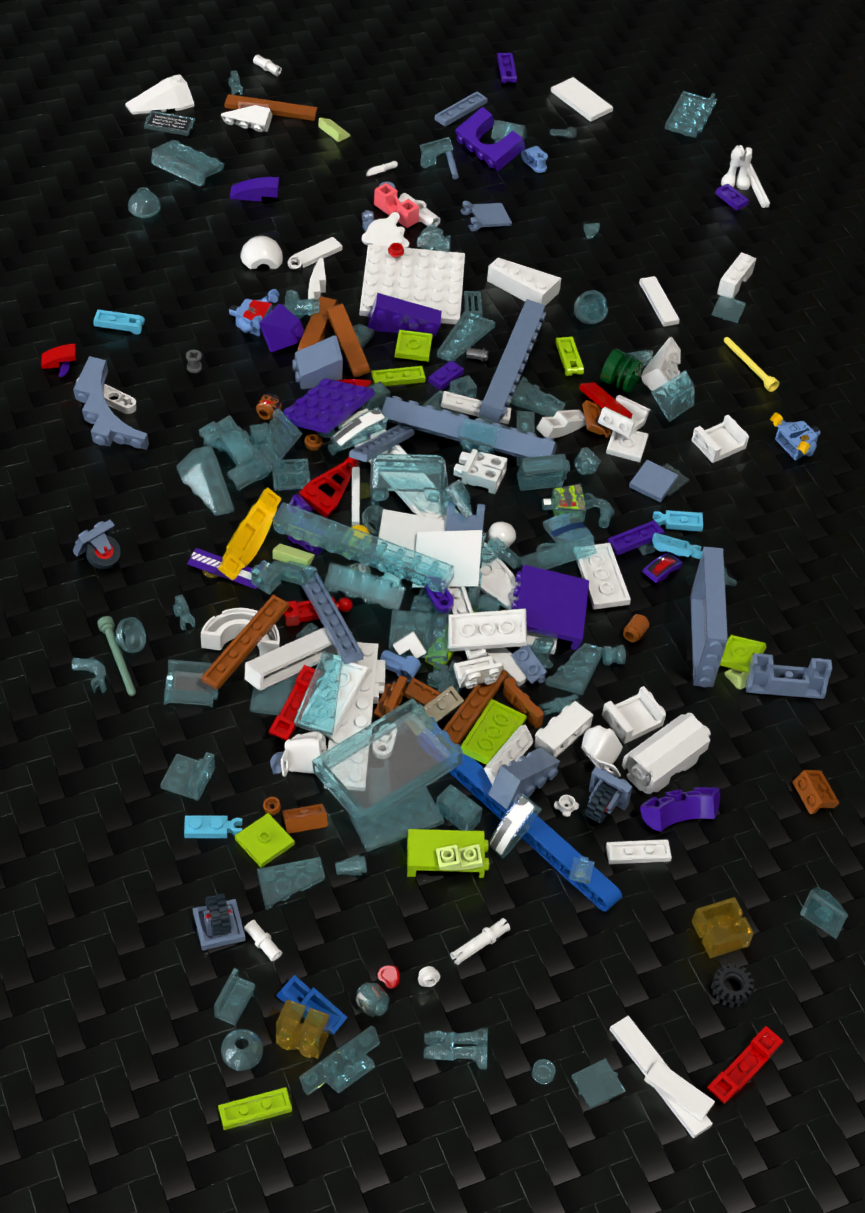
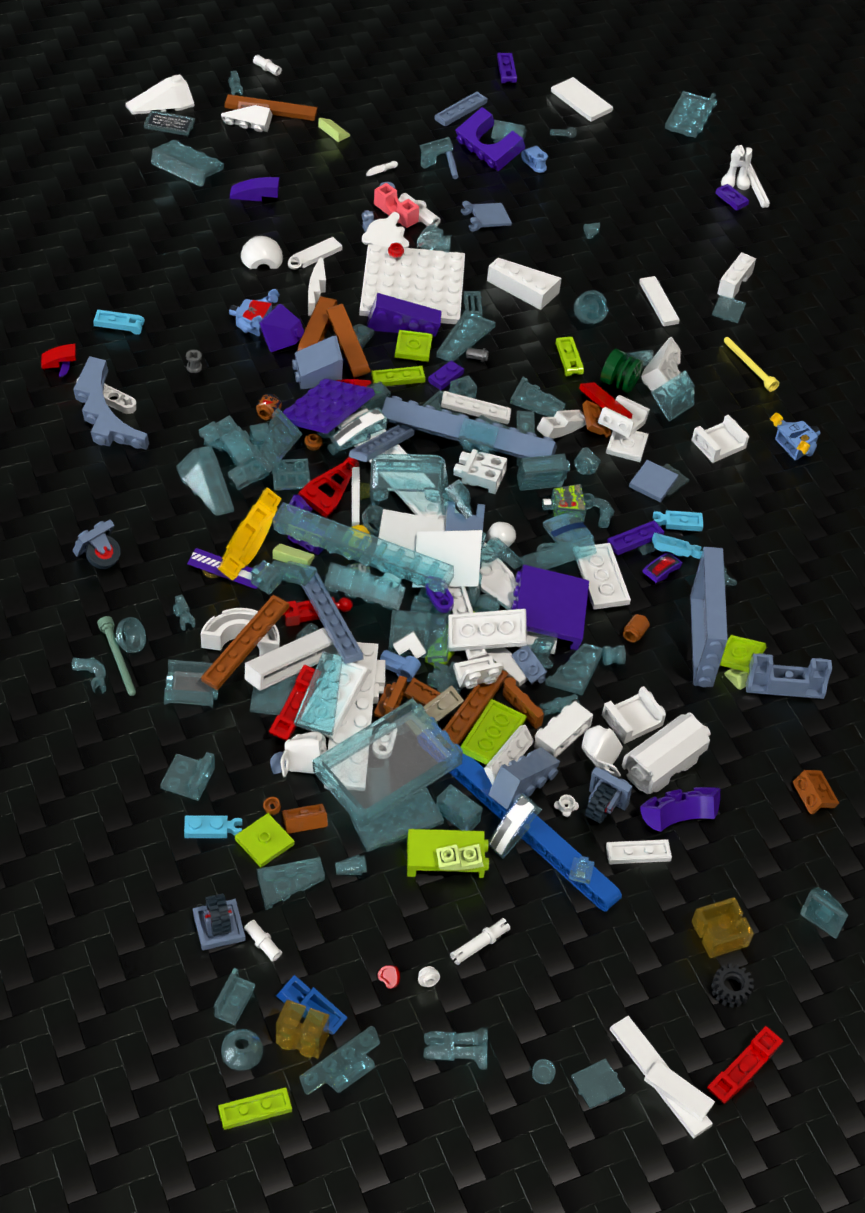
(144, 203): clear light blue piece -> none
(300, 307): clear light blue piece -> none
(372, 999): clear light blue head -> none
(512, 361): sand blue brick -> none

